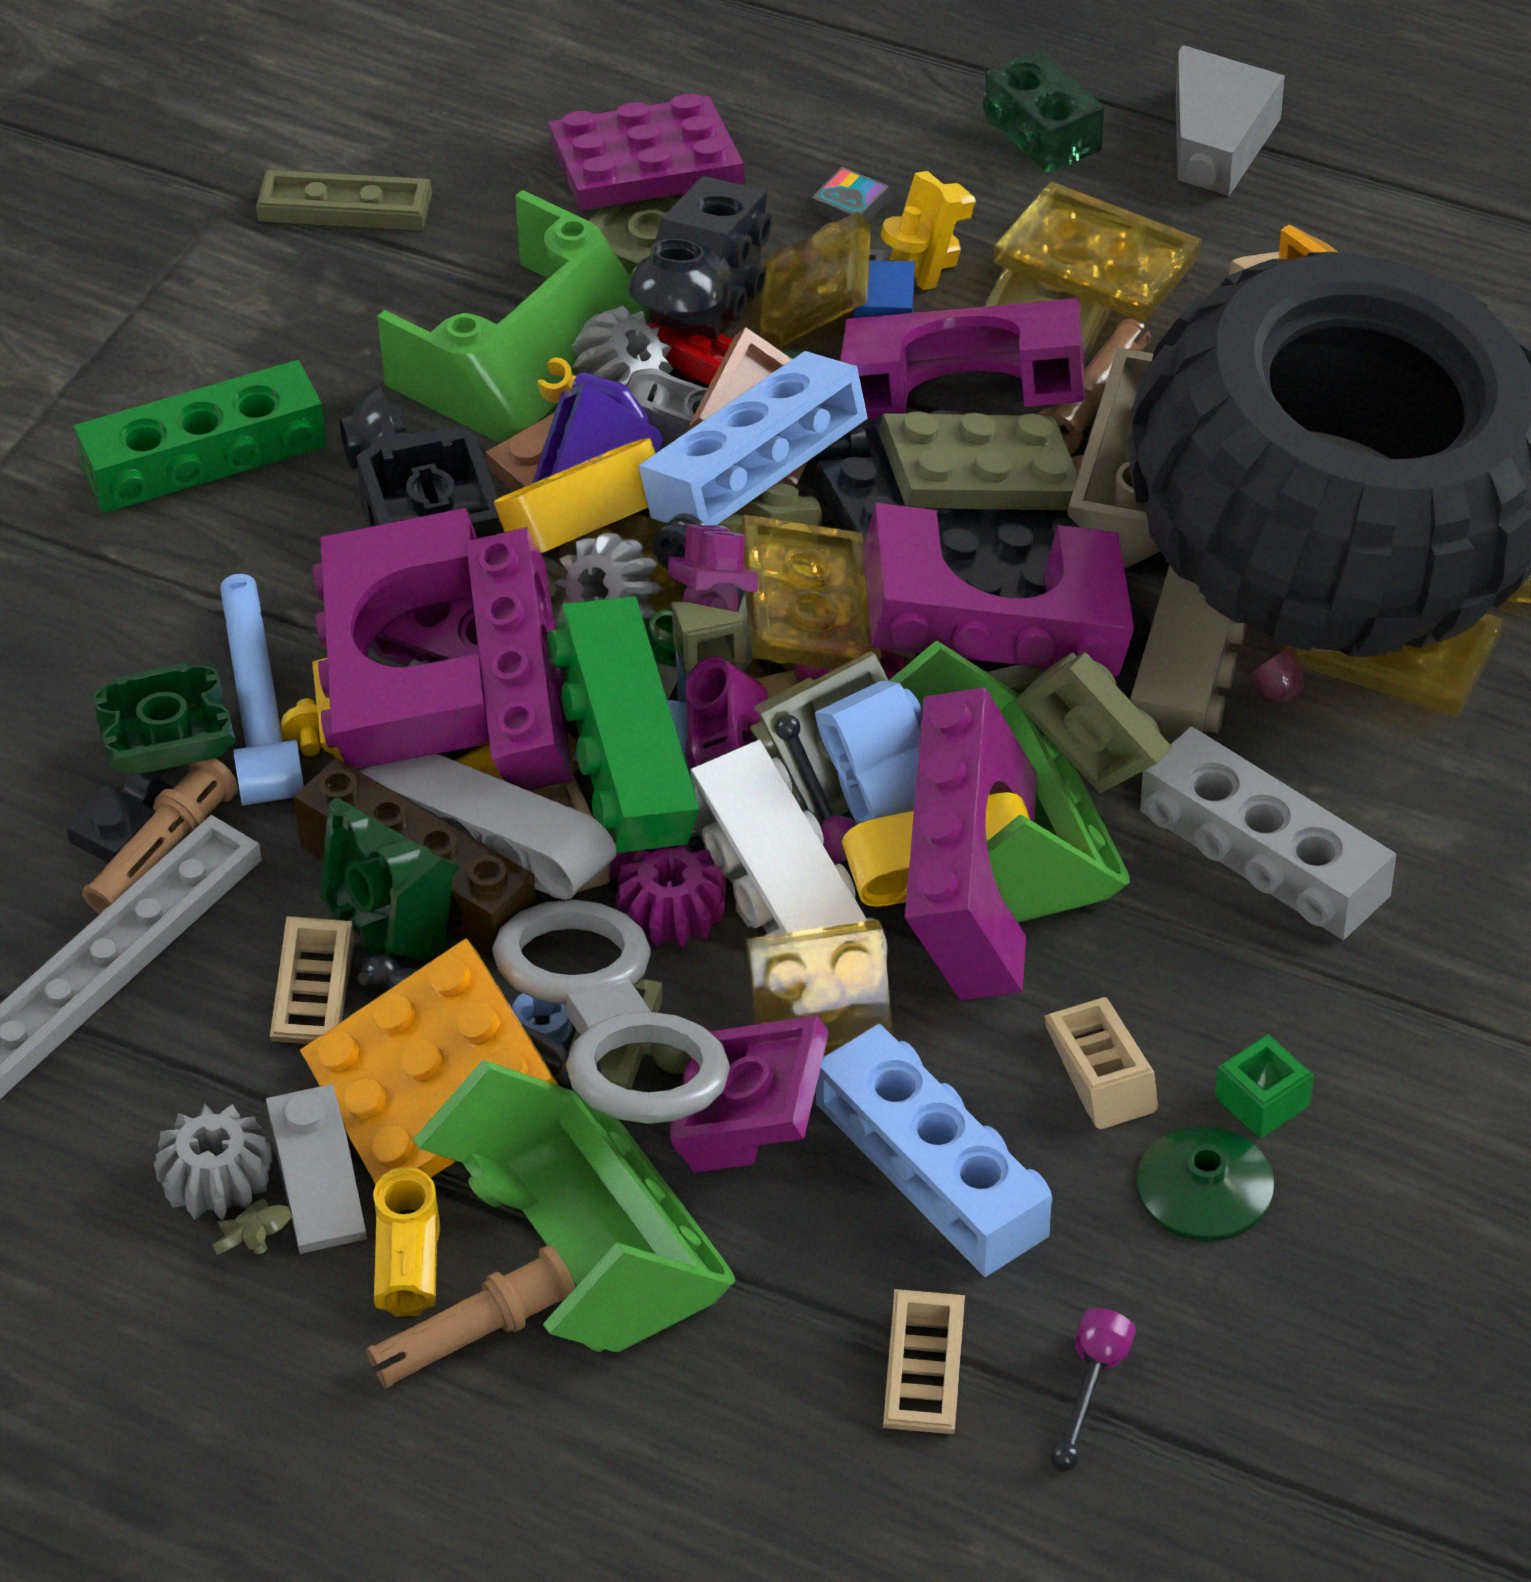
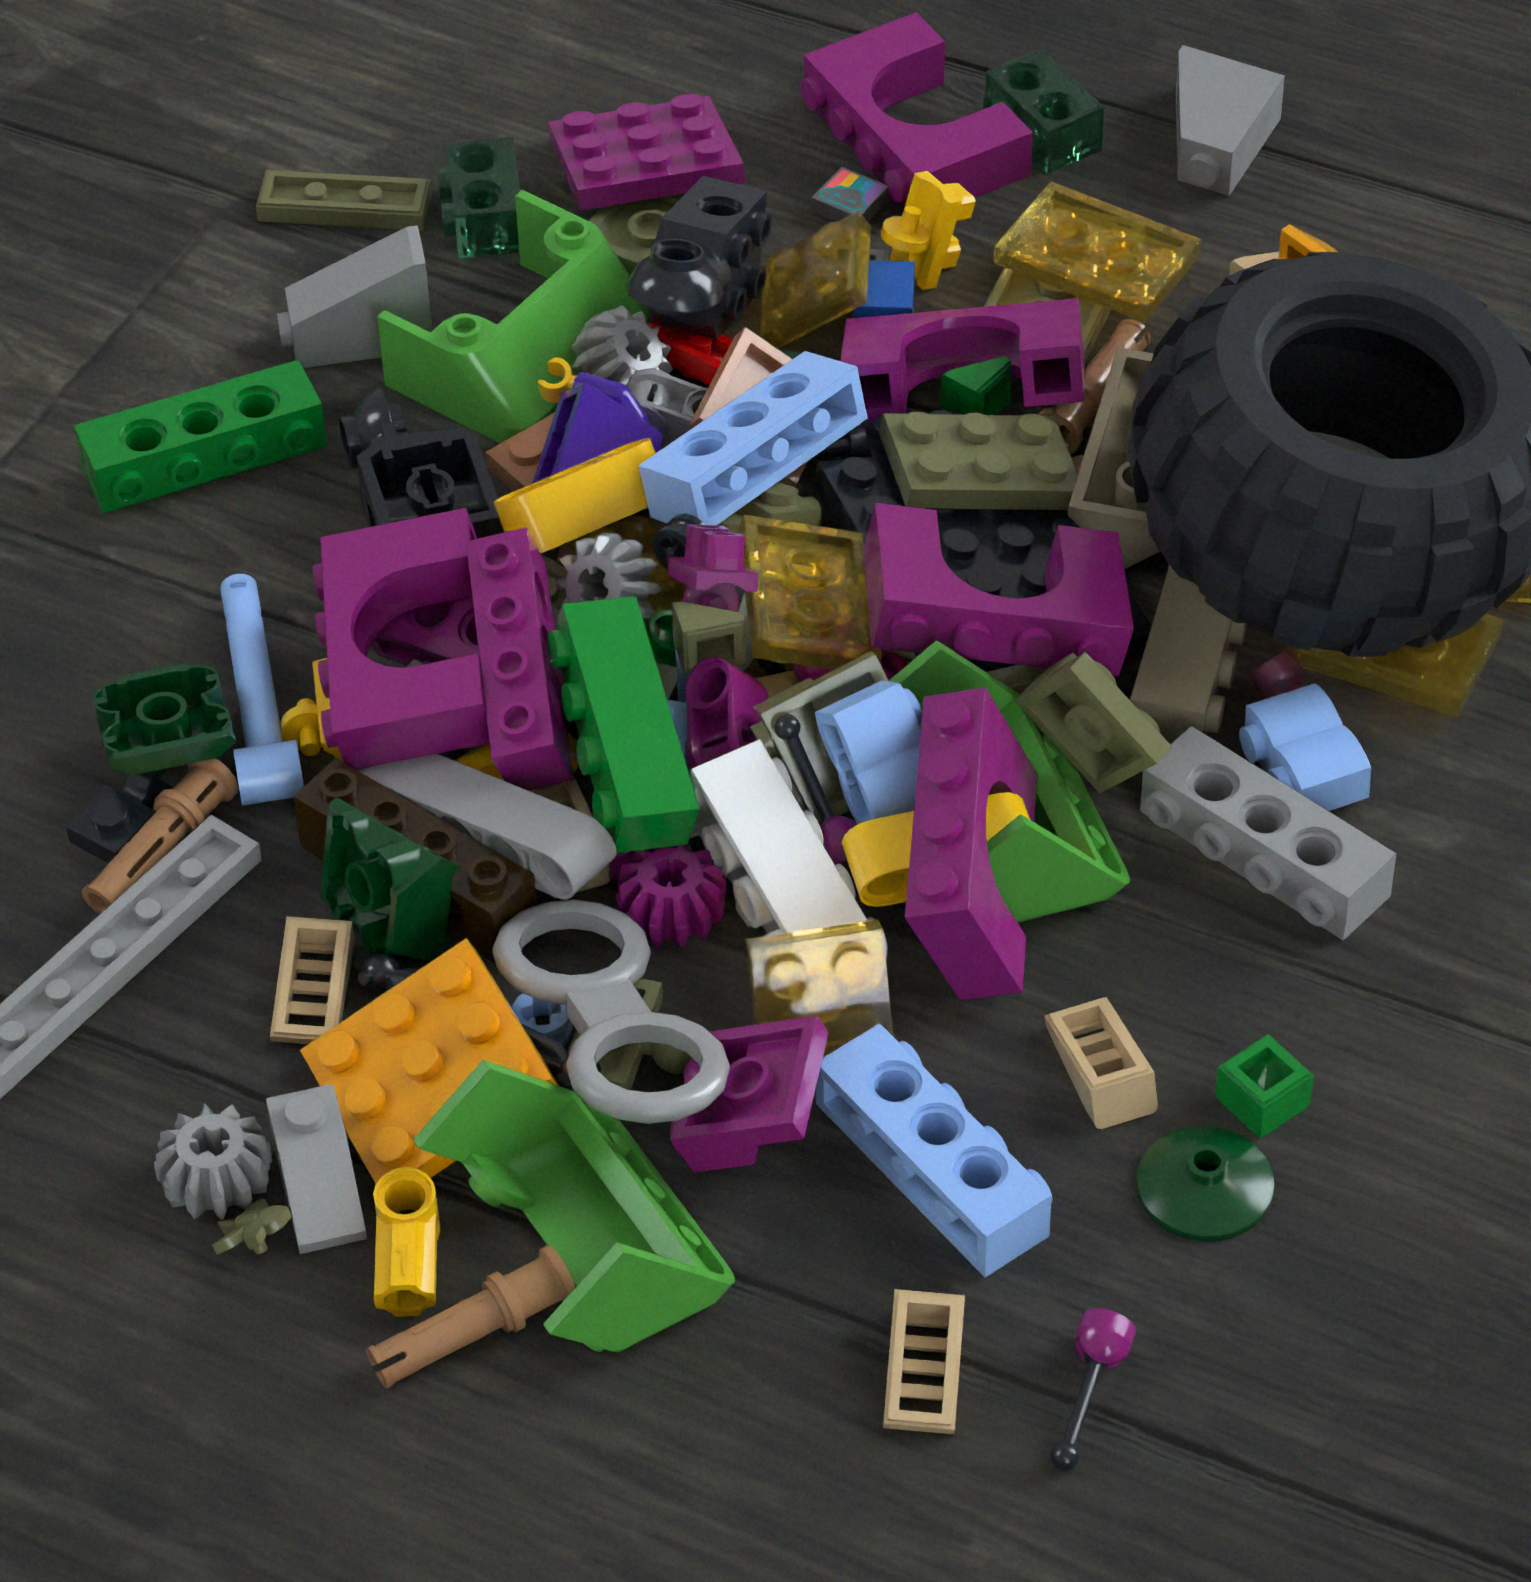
(337, 308): none -> light grey slope
(482, 193): none -> clear green brick
(890, 63): none -> magenta arch
(978, 387): none -> green slope
(1307, 747): none -> light blue brick

